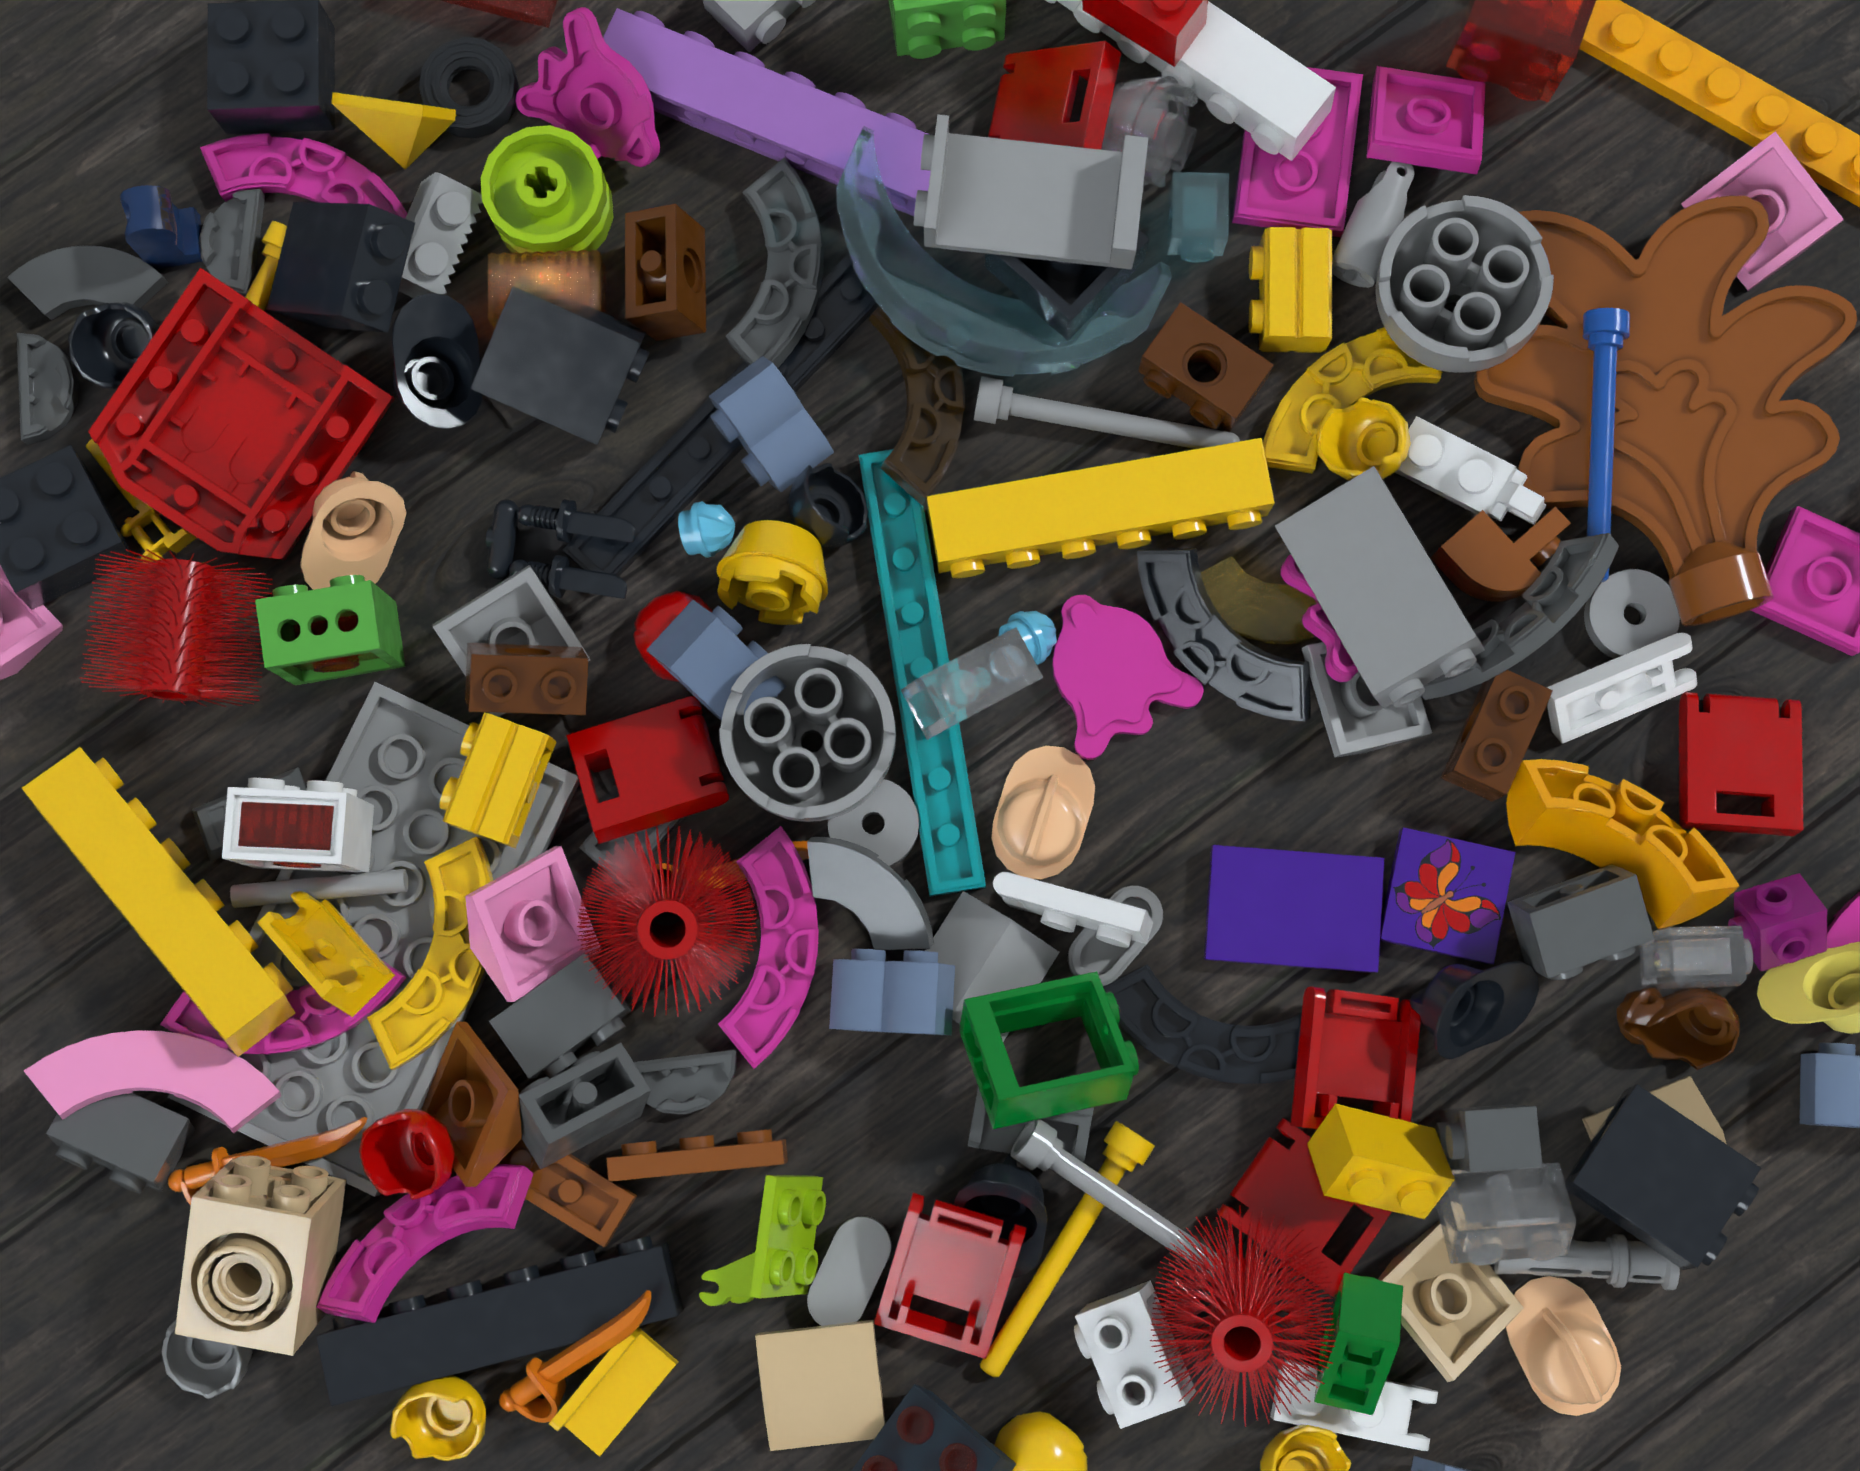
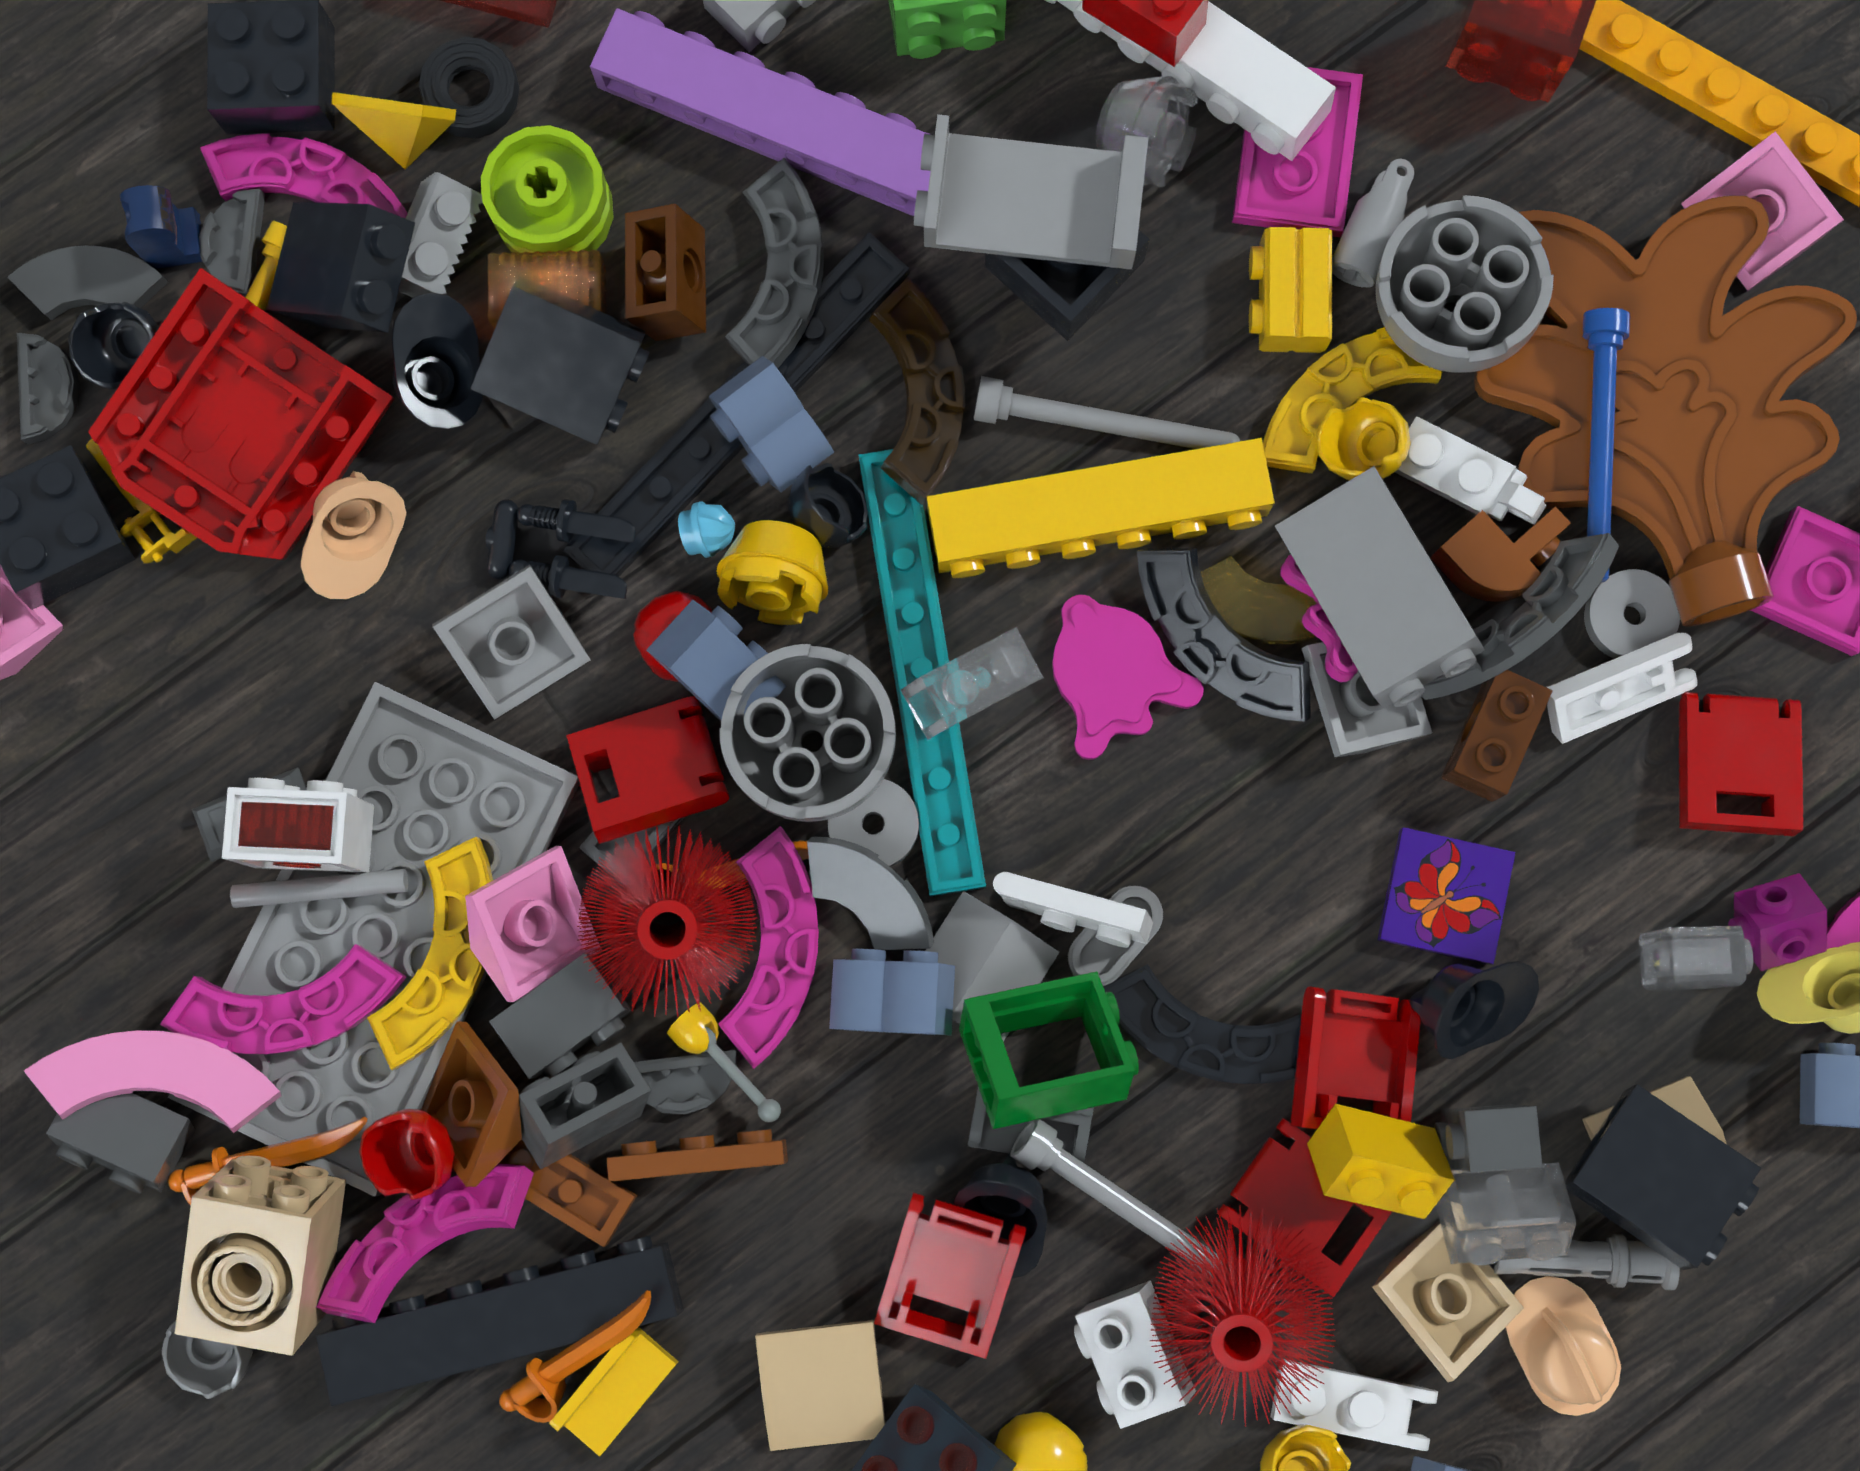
(160, 901): yellow brick -> none
(176, 630): red piece -> none
(328, 953): yellow hinge -> none
(329, 631): bright green piece -> none
(440, 1418): yellow hair -> none
(497, 779): yellow brick -> none
(526, 679): reddish brown brick -> none
(593, 94): dark pink tile -> none
(698, 1033): none -> hinge
(784, 1246): lime plate -> none
(849, 1271): light grey tile -> none
(958, 318): clear light blue windscreen -> none
(1036, 632): medium azure plate -> none
(1041, 91): red container -> none
(1043, 812): light nougat piece -> none
(1123, 1153): yellow piece -> none
(1193, 339): reddish brown brick -> none
(1198, 215): clear light blue brick -> none
(1294, 909): dark purple tile -> none
(1366, 1343): green brick -> none
(1426, 120): dark pink tile -> none
(1581, 922): dark grey brick -> none
(1622, 826): light orange brick -> none
(1682, 1025): reddish brown hair -> none

